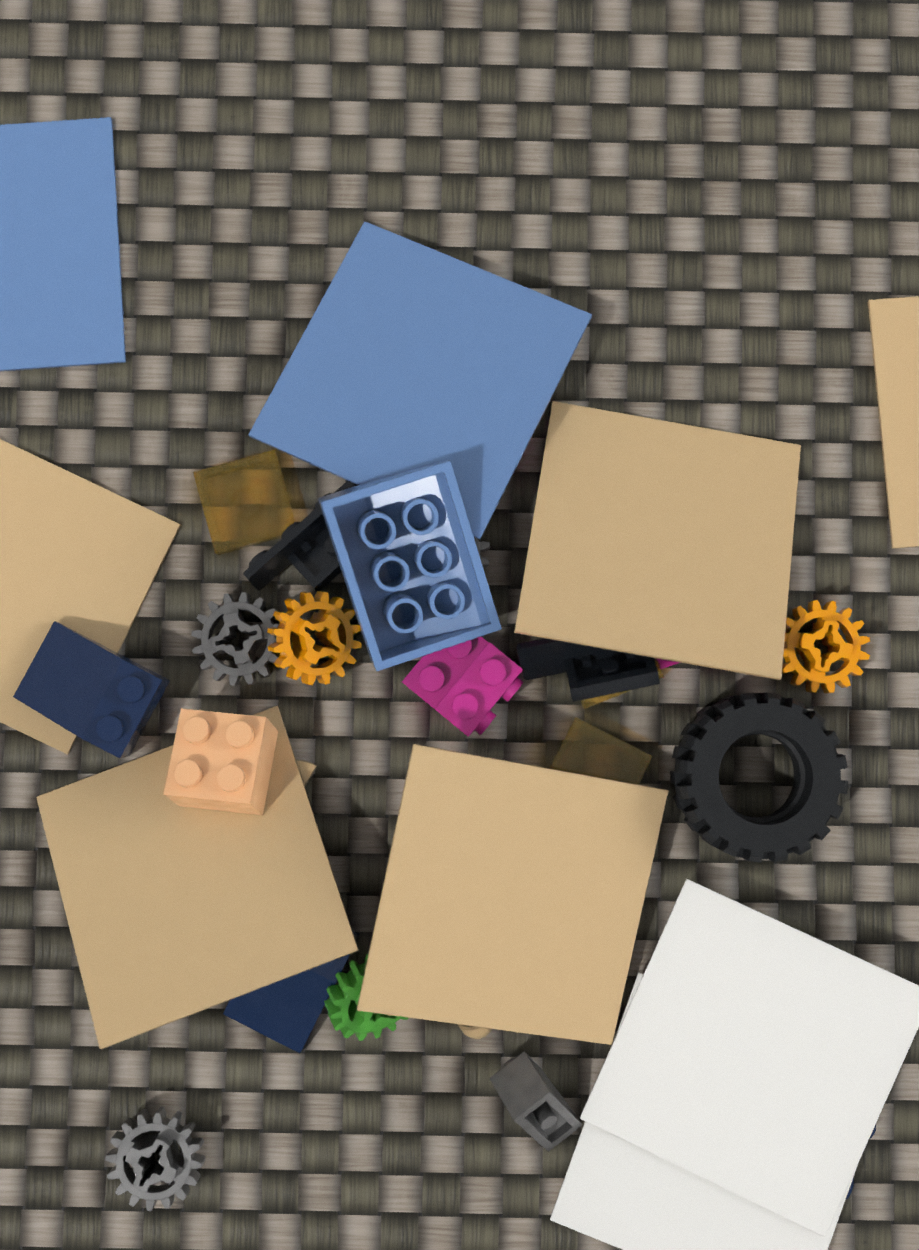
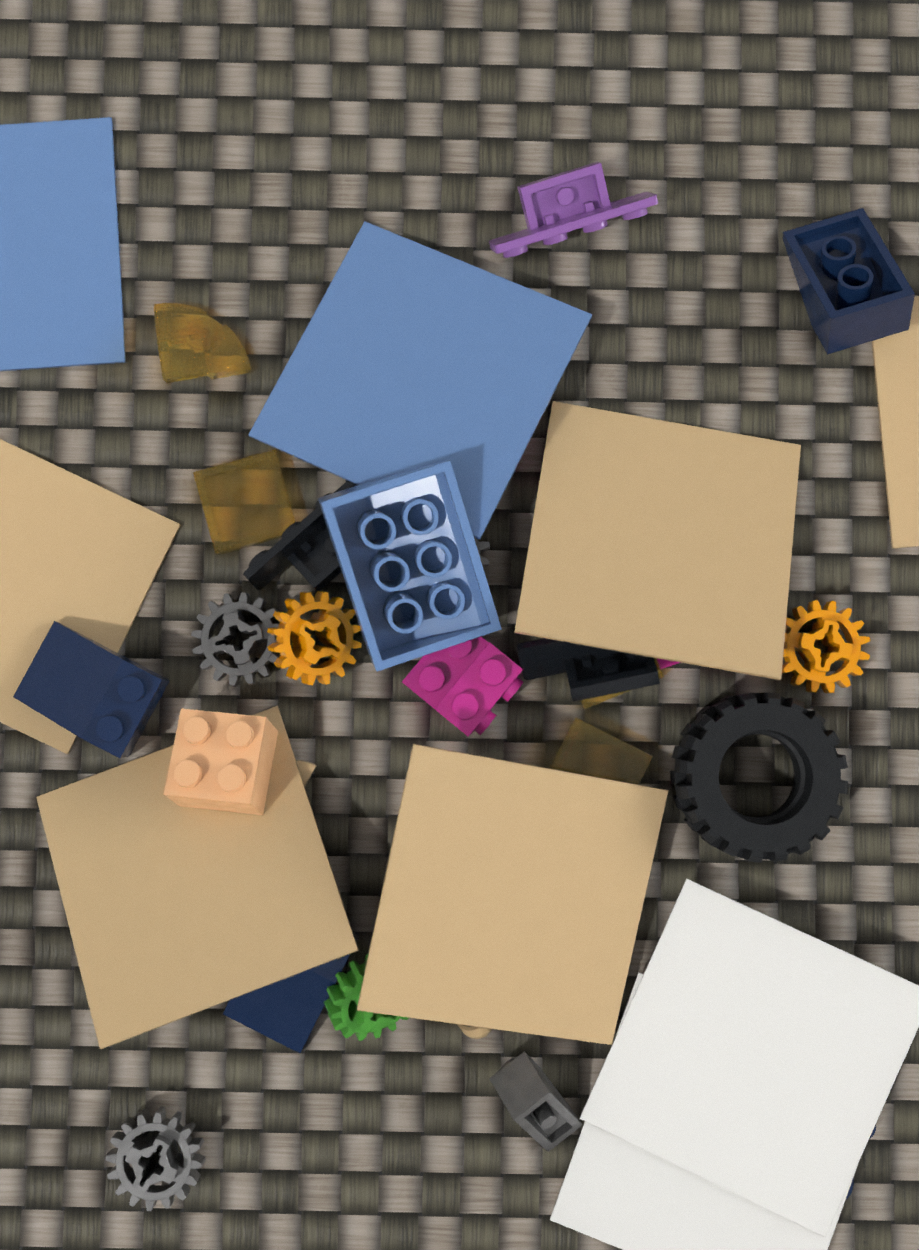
(196, 344): none -> clear yellow brick
(566, 204): none -> medium lavender bracket
(848, 281): none -> dark blue slope

